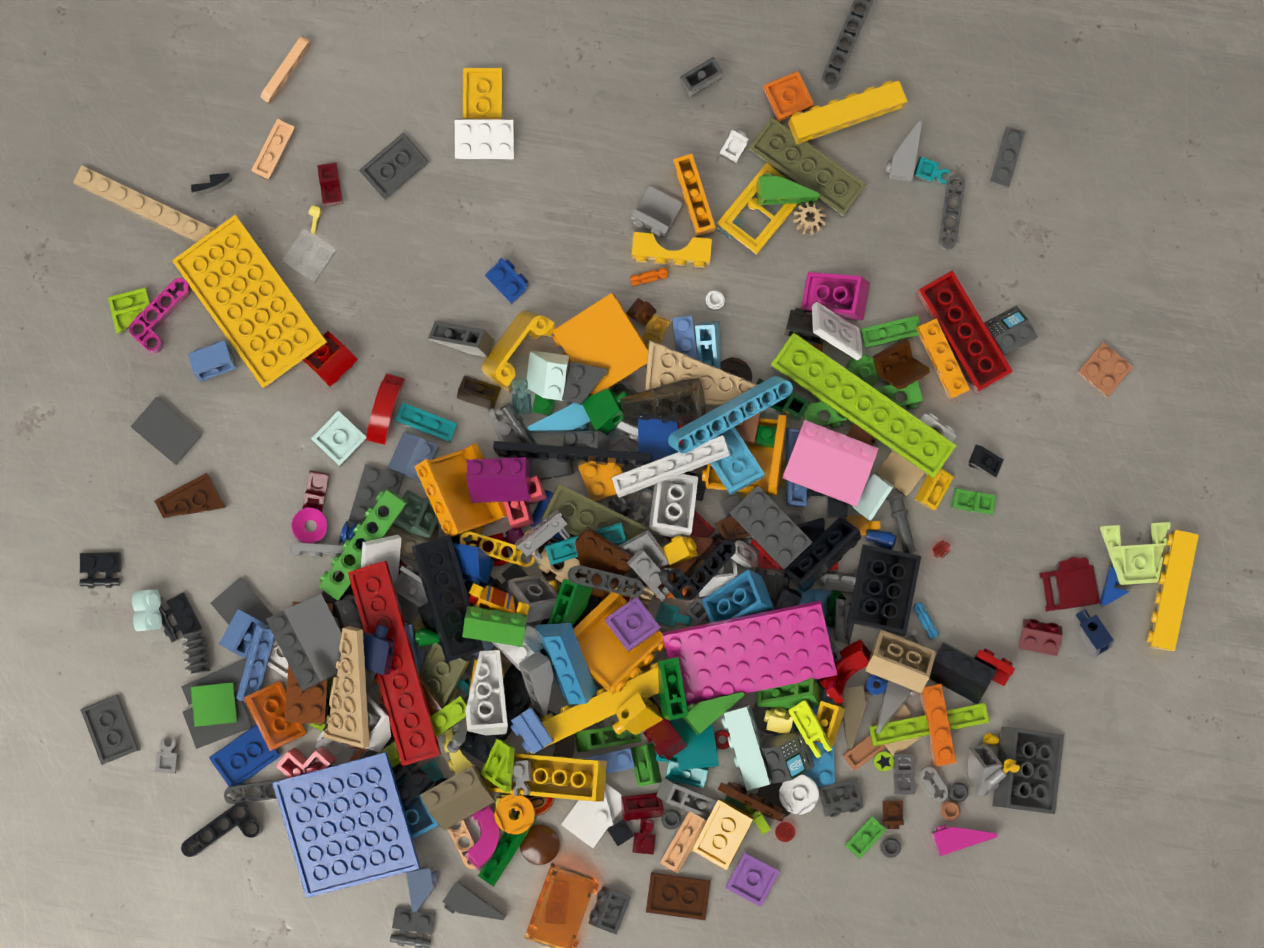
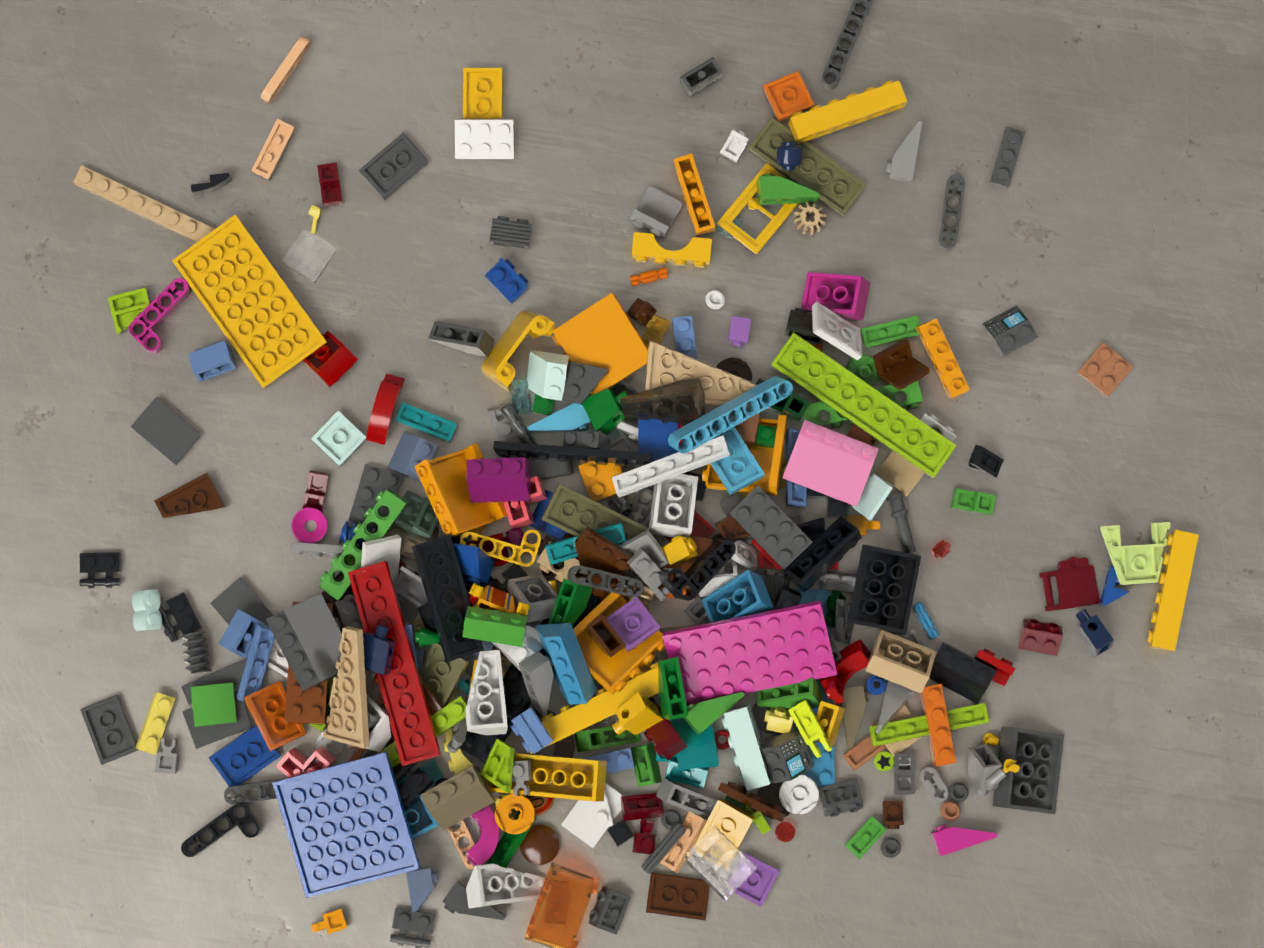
(155, 723): none -> light yellow plate
(332, 922): none -> light orange plate
(478, 392): dark brown slope -> none
(501, 885): none -> white wedge
(511, 233): none -> dark grey brick
(541, 533): light grey piece -> none
(605, 636): none -> reddish brown slope
(663, 848): none -> dark grey axle
(669, 615): teal plate -> none
(709, 342): medium azure slope -> none
(719, 863): none -> clear slope
(739, 331): none -> medium lavender brick
(789, 155): none -> dark blue head
(881, 539): blue cone -> none
(928, 170): teal plate -> none
(934, 489): yellow slope -> none
(964, 332): red brick -> none

